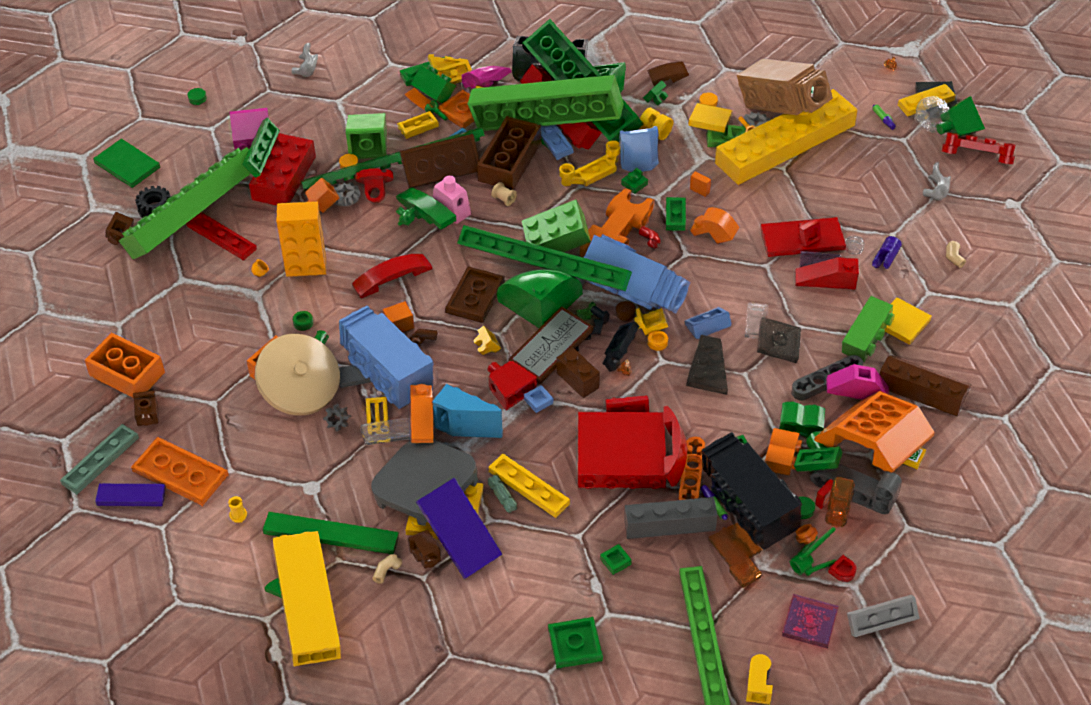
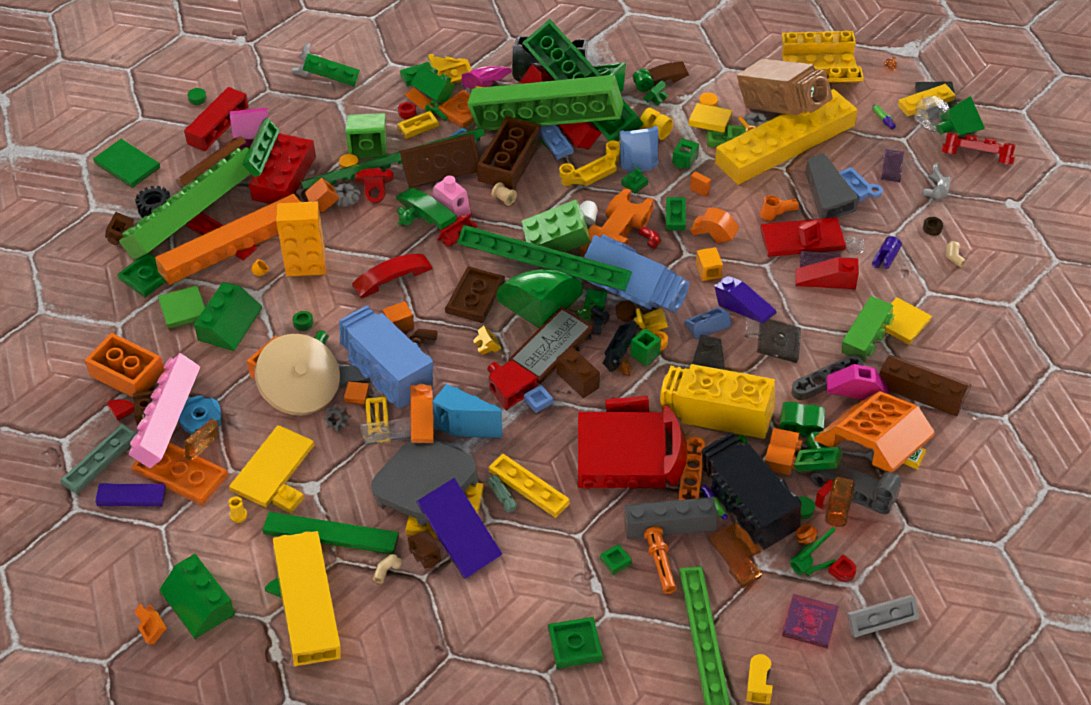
(120, 408): none -> red tile
(142, 275): none -> green tile
(151, 623): none -> orange plate
(164, 410): none -> bright pink brick
(181, 306): none -> bright green tile
(196, 596): none -> green slope
(198, 404): none -> dark azure plate
(201, 439): none -> clear orange tile
(210, 161): none -> dark orange tile
(215, 119): none -> red brick
(220, 243): none -> orange brick
(227, 317): none -> green slope
(271, 466): none -> yellow tile
(288, 498): none -> yellow tile
(331, 69): none -> green plate
(356, 392): none -> orange tile
(407, 110): none -> red tile
(451, 233): none -> red hinge
(590, 212): none -> white brick
(597, 296): none -> green plate
(643, 80): none -> green wheel
(645, 347): none -> green brick
(659, 550): none -> orange pin
(684, 158): none -> green brick
(709, 264): none -> light orange brick
(720, 399): none -> yellow piece
(741, 299): none -> dark purple slope
(774, 206): none -> orange pin
(827, 51): none -> yellow slope
(829, 189): none -> dark grey slope
(860, 185): none -> medium blue hinge
(892, 165): none -> clear purple tile
(932, 226): none -> dark brown tile

